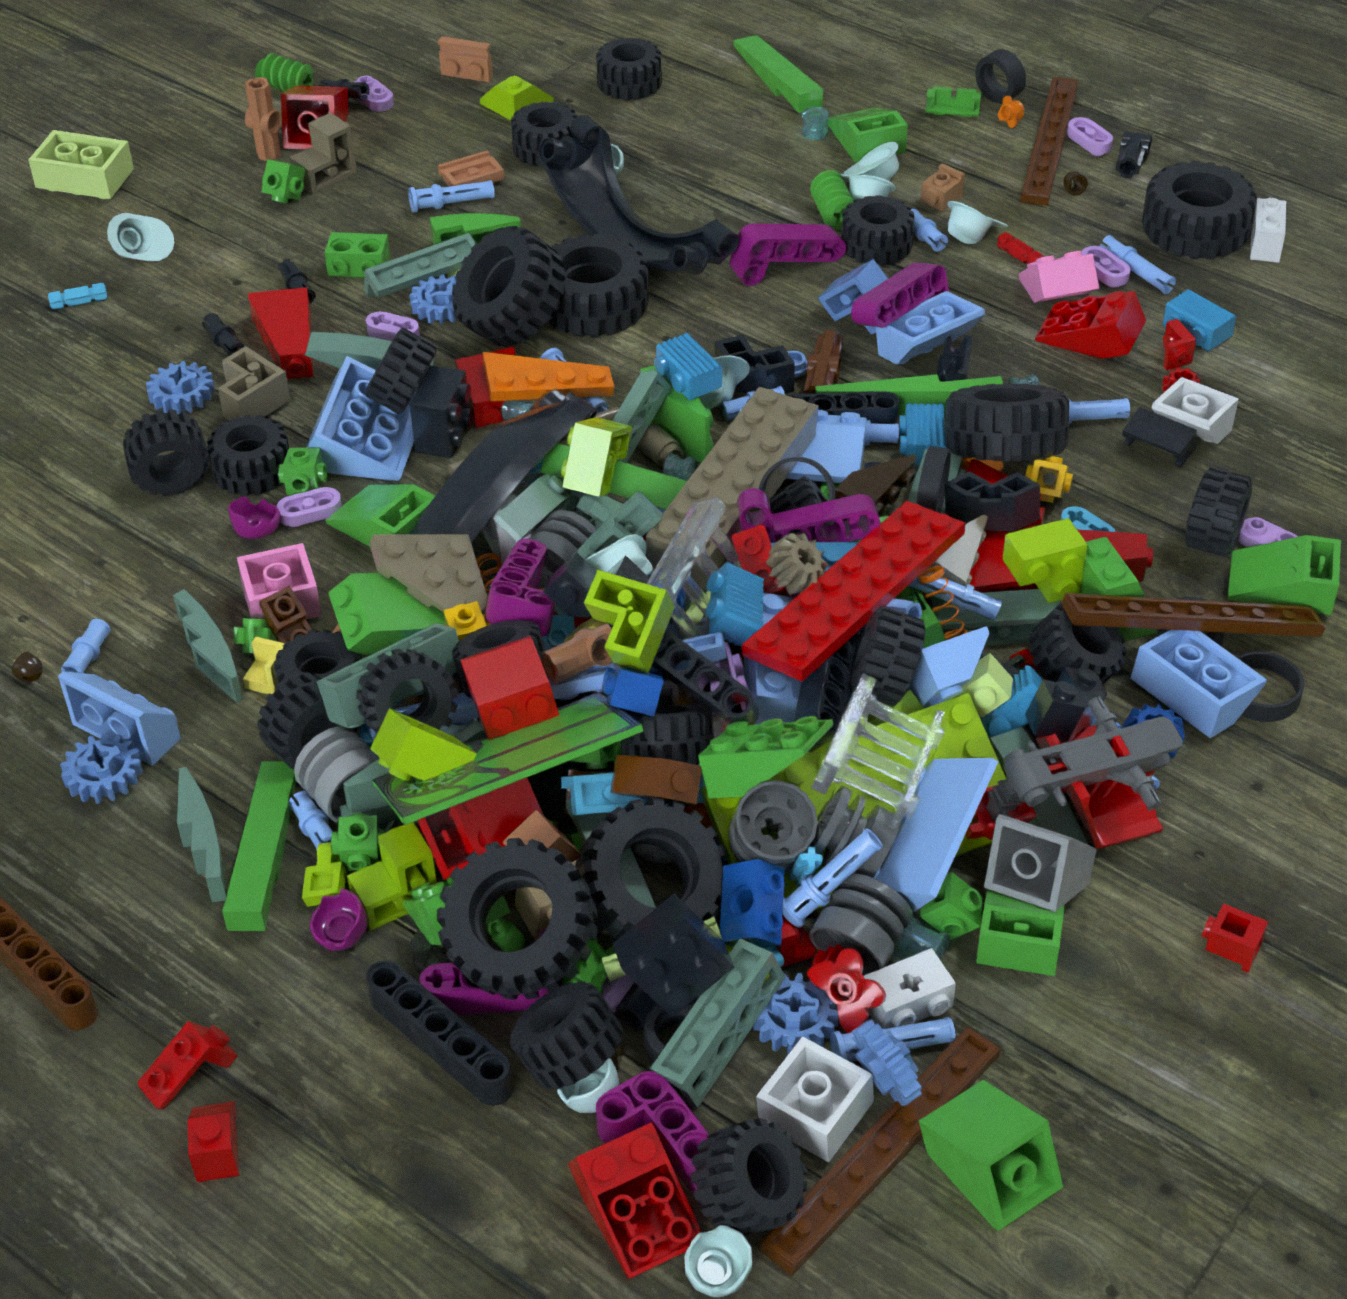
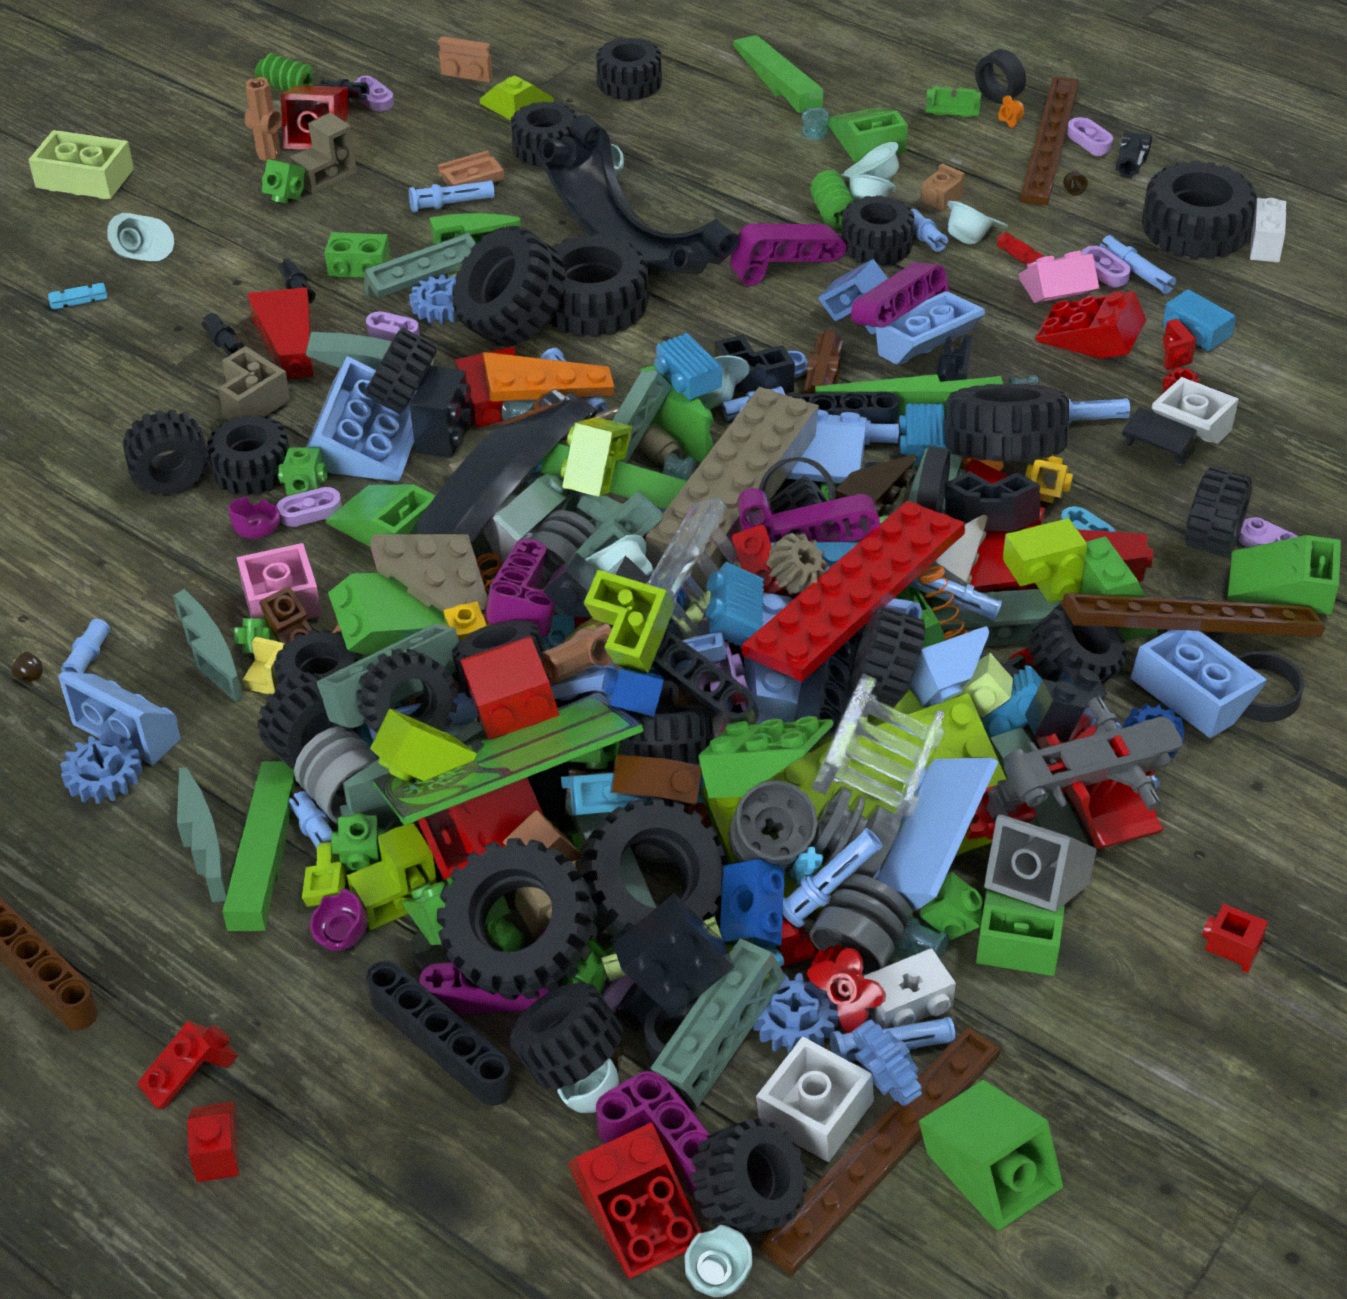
(180, 387): medium blue gear -> none

